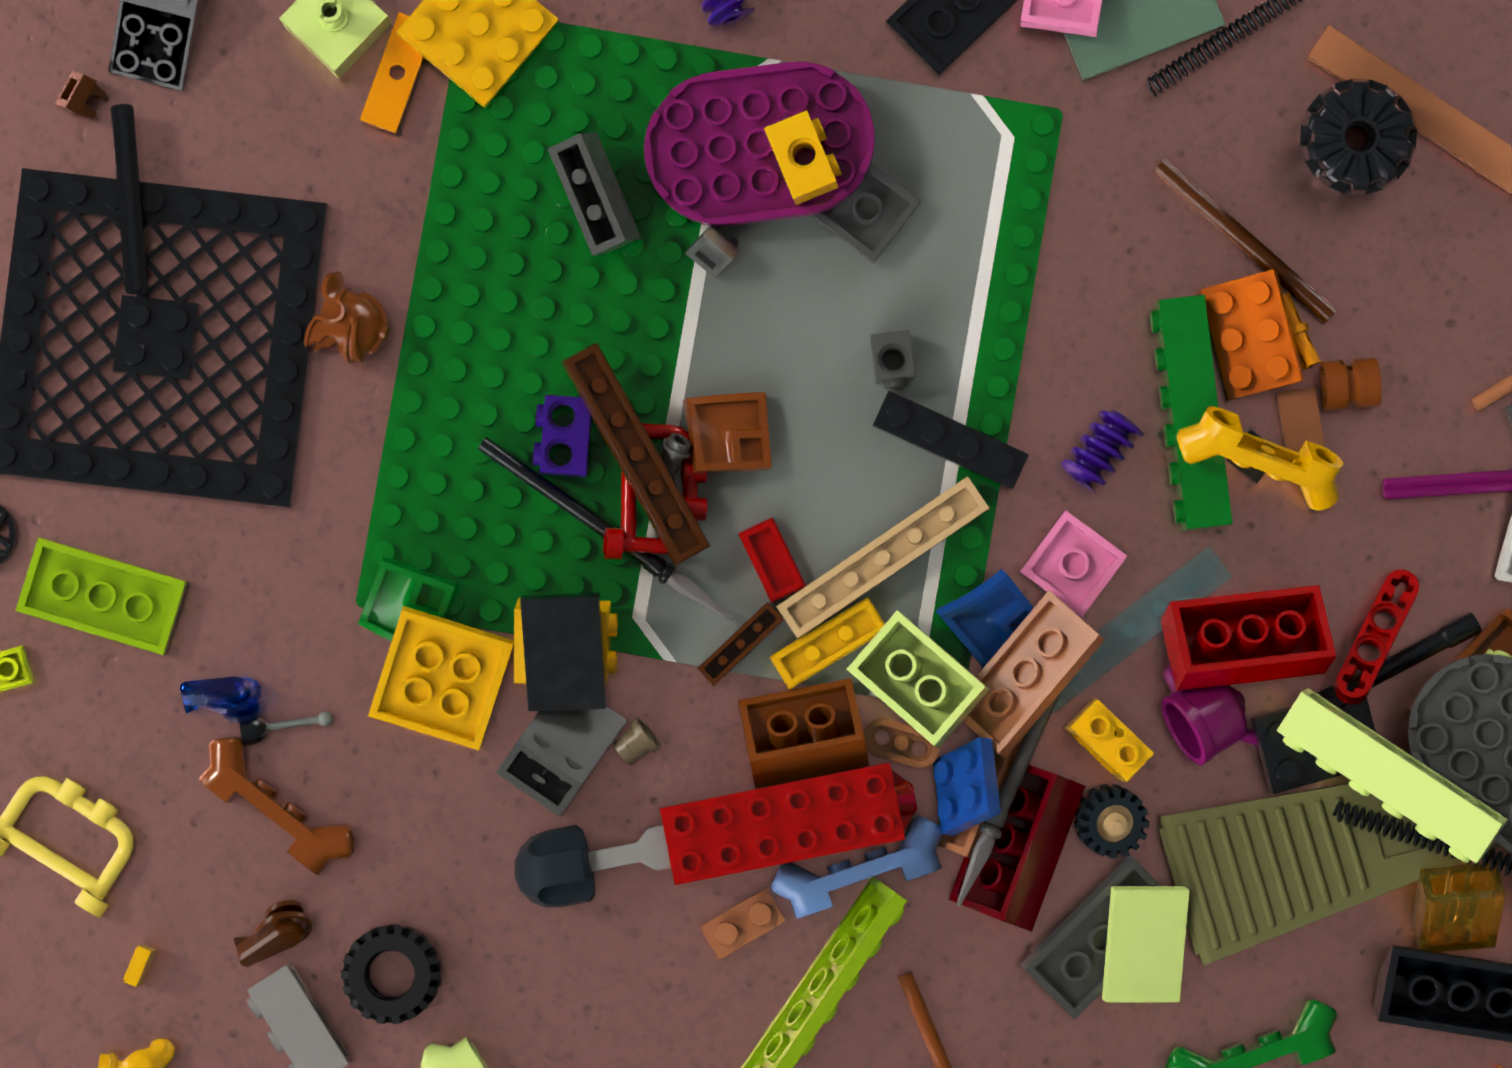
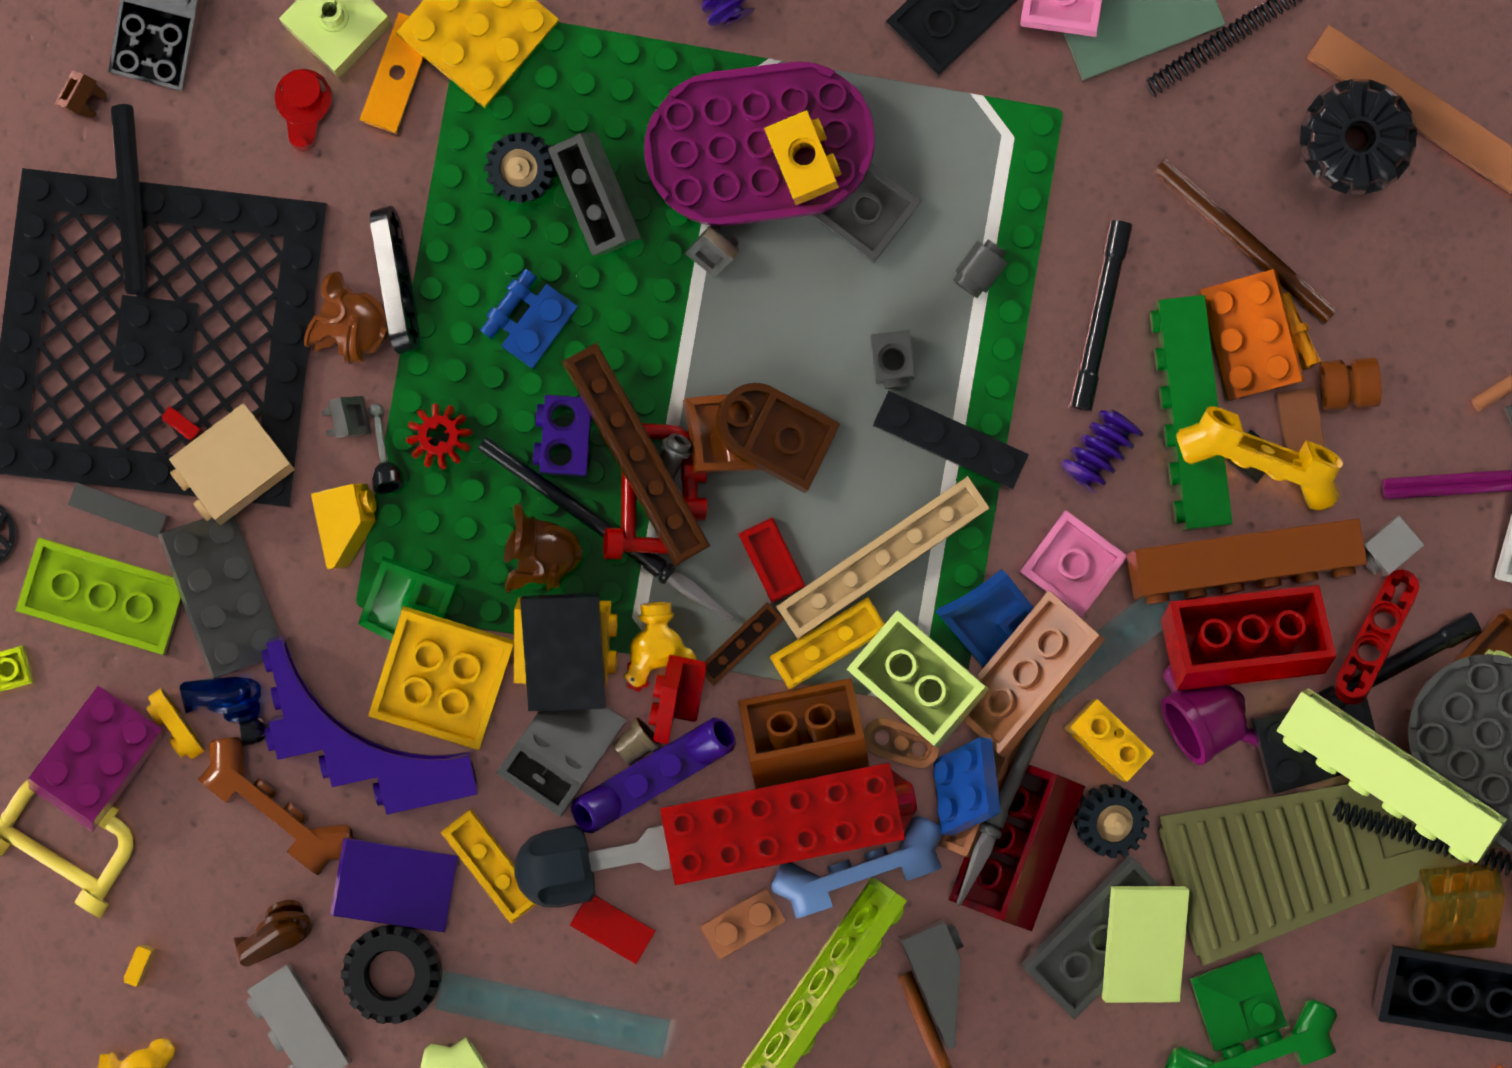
(95, 758): none -> magenta brick
(118, 510): none -> dark grey piece
(166, 712): none -> yellow plate
(181, 424): none -> red tile
(220, 593): none -> dark grey plate
(230, 465): none -> tan brick
(302, 105): none -> red piece
(307, 727): none -> dark purple arch
(343, 521): none -> yellow slope
(348, 417): none -> flat silver tile
(386, 475): none -> black hinge
(393, 885): none -> dark purple tile
(395, 280): none -> black beam
(434, 424): none -> red gear
(487, 863): none -> yellow tile
(520, 167): none -> black wheel
(538, 326): none -> blue plate
(543, 552): none -> reddish brown helmet
(552, 1014): none -> clear light blue plate
(613, 928): none -> red tile
(653, 645): none -> yellow animal
(653, 775): none -> dark purple plate
(678, 693): none -> red bracket
(778, 434): none -> reddish brown tile
(937, 970): none -> dark grey slope
(980, 268): none -> dark grey brick
(1114, 254): none -> black piece
(1238, 1001): none -> green plate
(1246, 560): none -> dark orange brick
(1391, 546): none -> light grey brick

